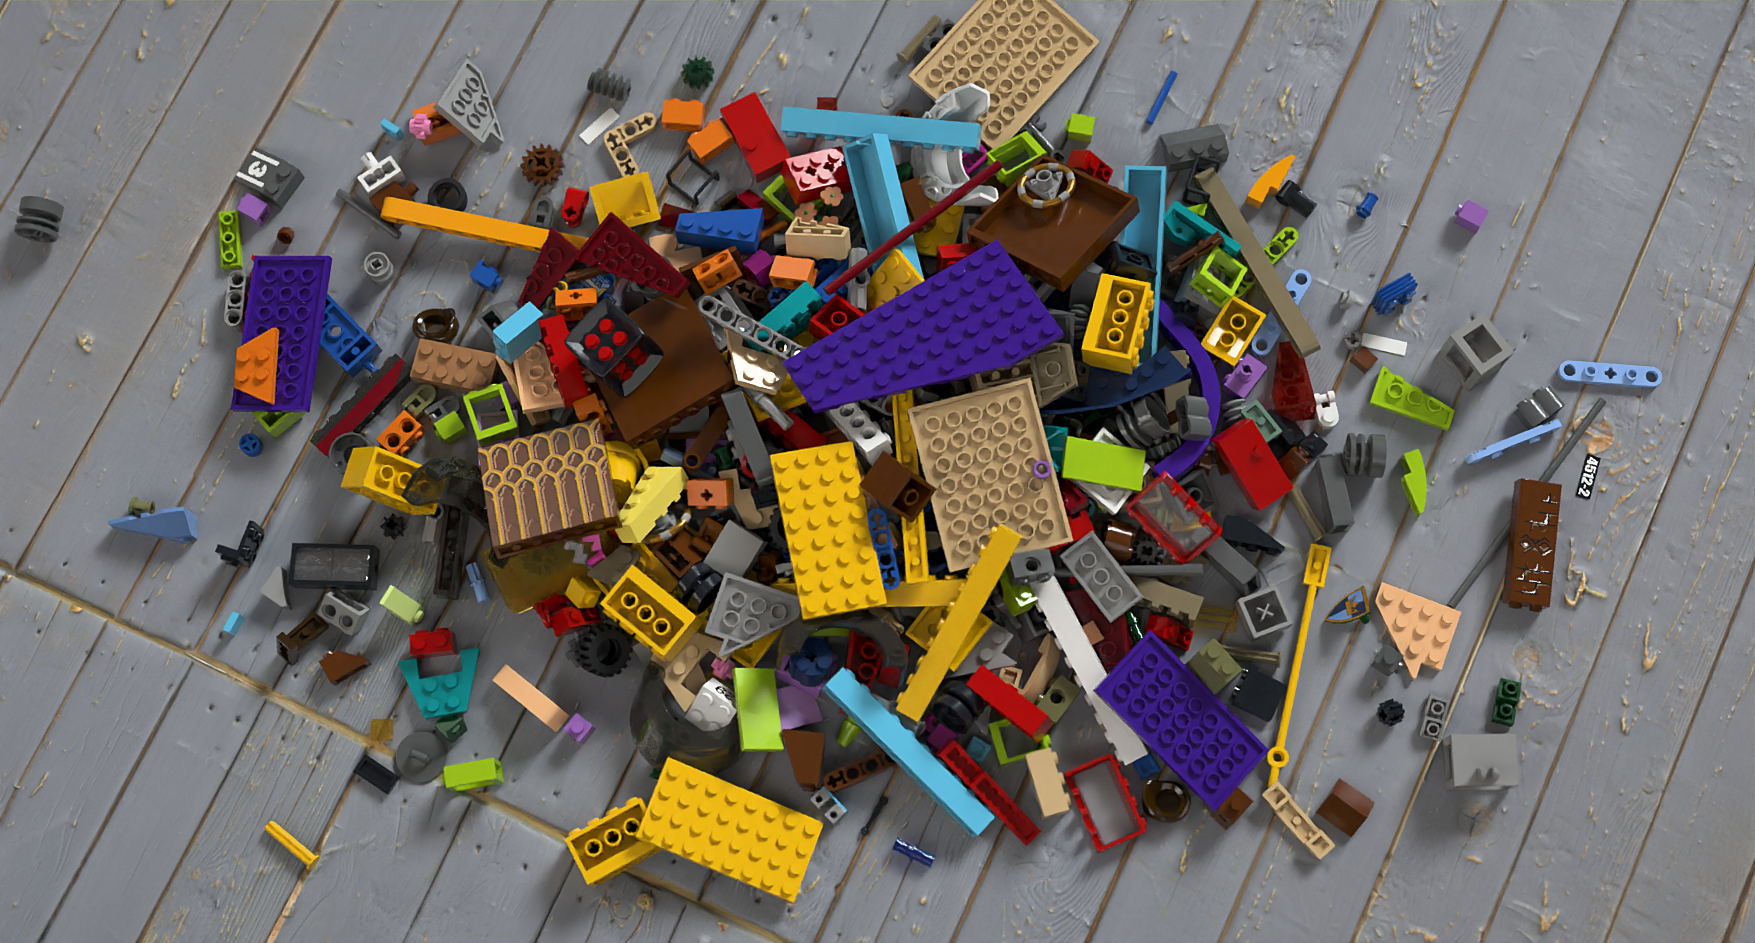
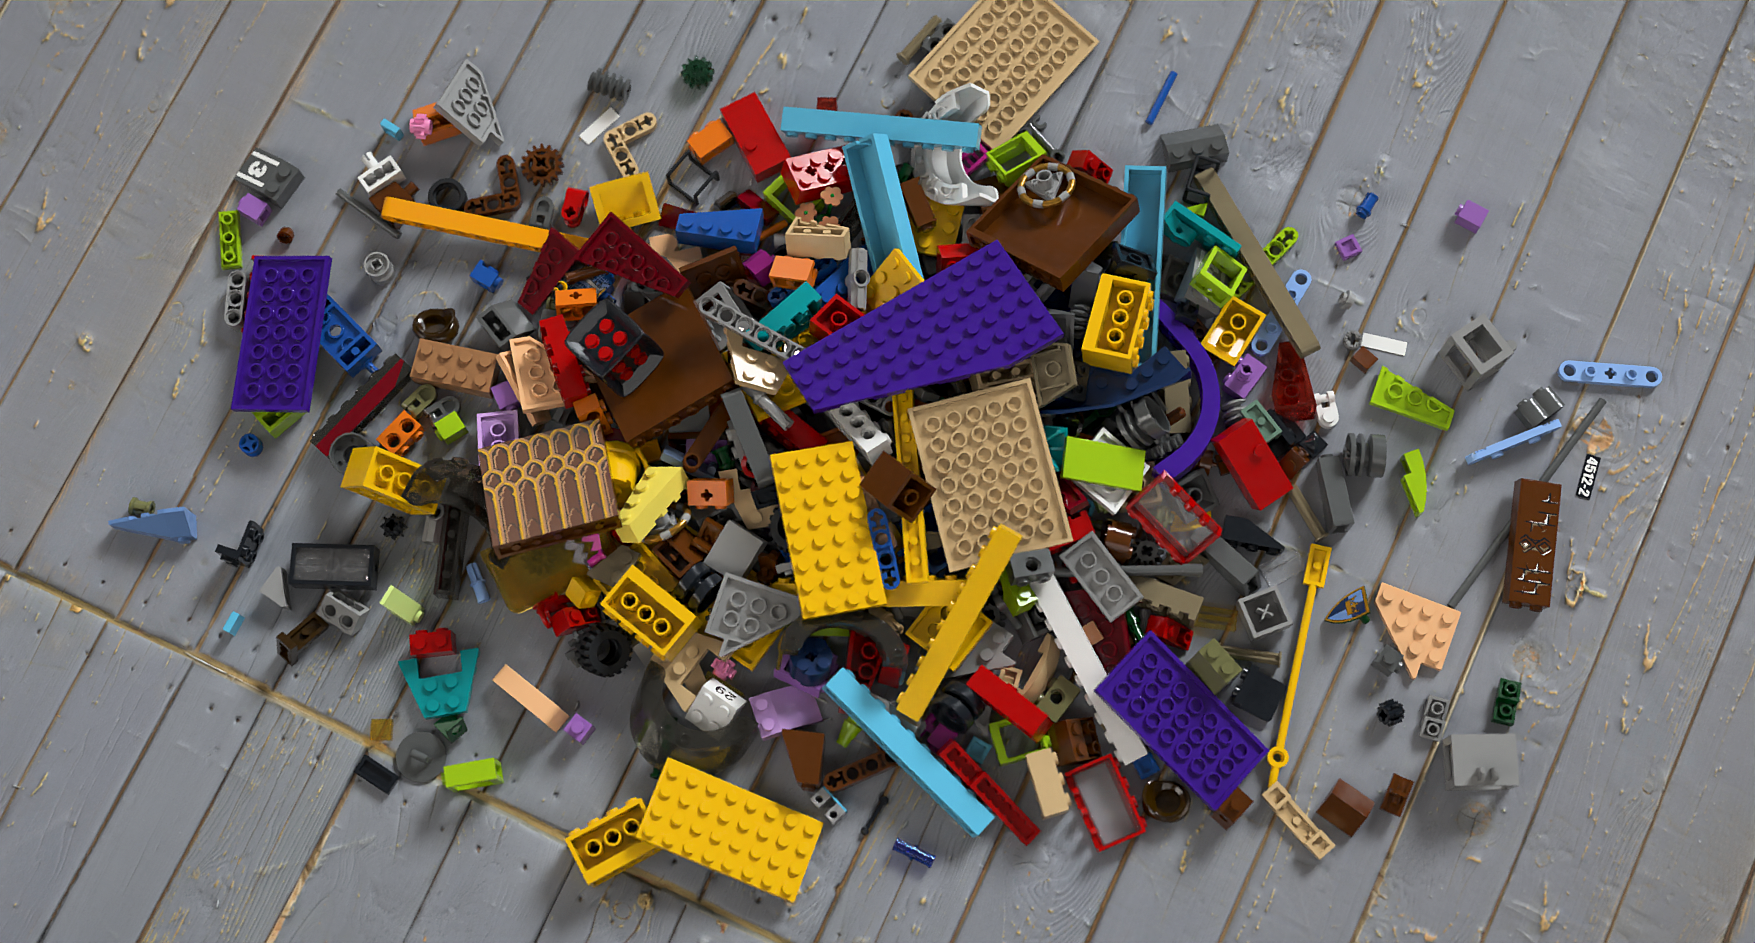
(39, 219): dark grey wheel -> none
(258, 366): orange wing -> none
(292, 844): yellow axle -> none
(341, 665): reddish brown slope -> none
(497, 432): lime window -> none
(506, 192): none -> reddish brown beam
(518, 333): medium azure brick -> none
(683, 115): orange brick -> none
(717, 272): orange brick -> none
(757, 709): lime tile -> none
(912, 228): dark red piece -> none
(1038, 475): medium lavender axle -> none
(1075, 741): none -> reddish brown slope
(1080, 127): lime brick -> none
(1193, 418): dark grey brick -> none
(1196, 252): reddish brown pin -> none
(1269, 182): light orange slope -> none
(1291, 195): black piece -> none
(1348, 247): none -> medium lavender tile
(1395, 293): blue brick -> none
(1396, 795): none -> reddish brown hips

